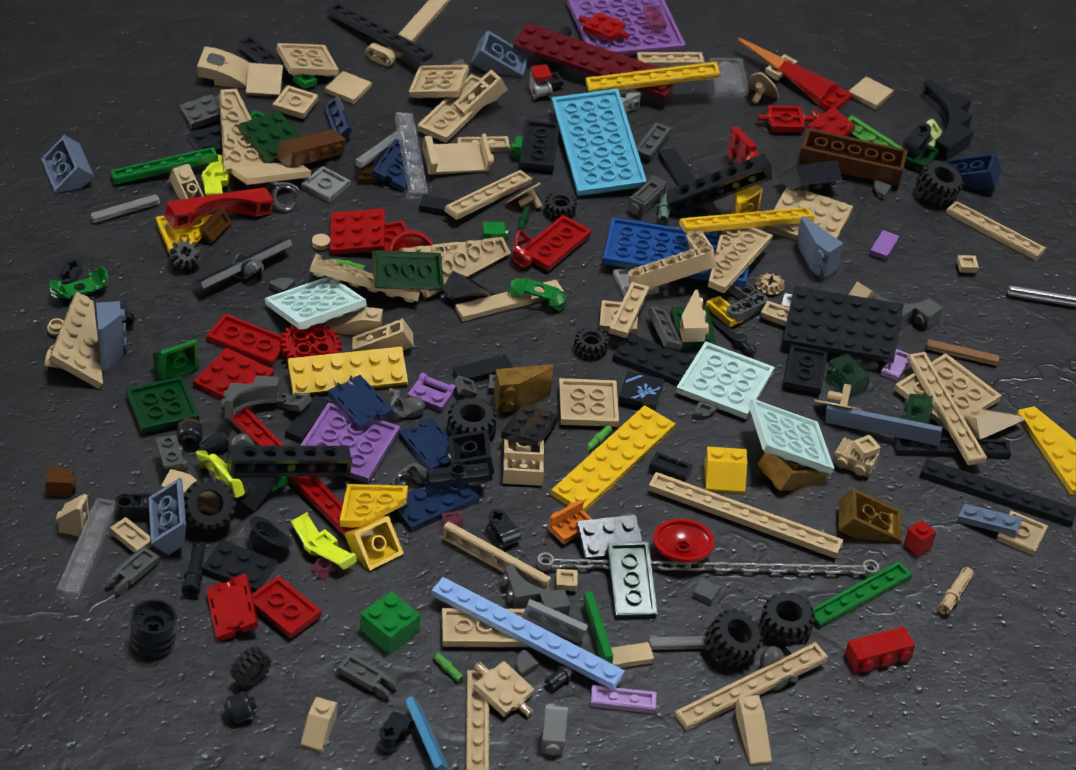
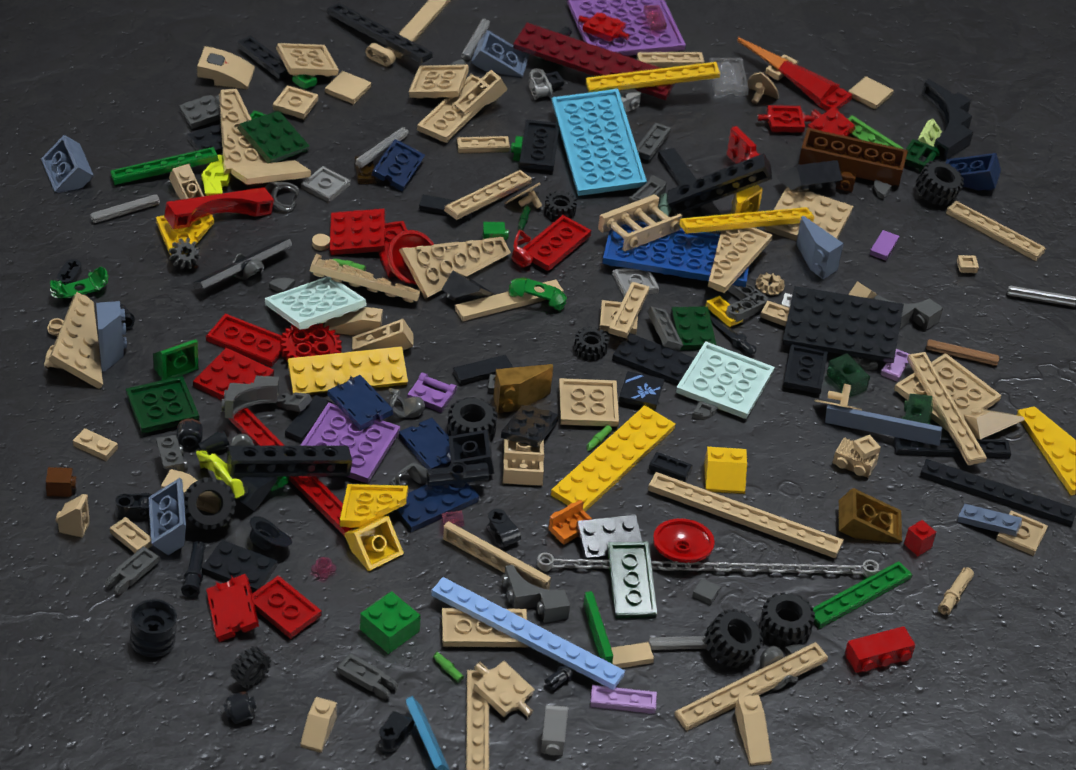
(86, 548): clear plate -> none
(95, 444): none -> tan plate
(215, 225): reddish brown tile -> none
(264, 80): tan tile -> none
(310, 148): reddish brown brick -> none
(321, 542): neon yellow plate -> none
(338, 117): dark blue plate -> none
(407, 270): dark green tile -> none
(411, 154): clear plate -> none
(457, 156): tan panel -> none
(466, 386): dark grey tile -> none
(472, 44): none -> light grey axle
(525, 663): dark grey tile -> none
(541, 73): red tile -> none
(554, 621): light grey plate -> none
(566, 580): tan plate -> none
(639, 210): none -> tan fence
(678, 266): tan beam -> none
(693, 320): tan slope -> none
(787, 474): pearl gold slope -> none
(790, 436): light aqua plate -> none
(848, 181): none -> reddish brown bracket
(918, 139): black piece -> none

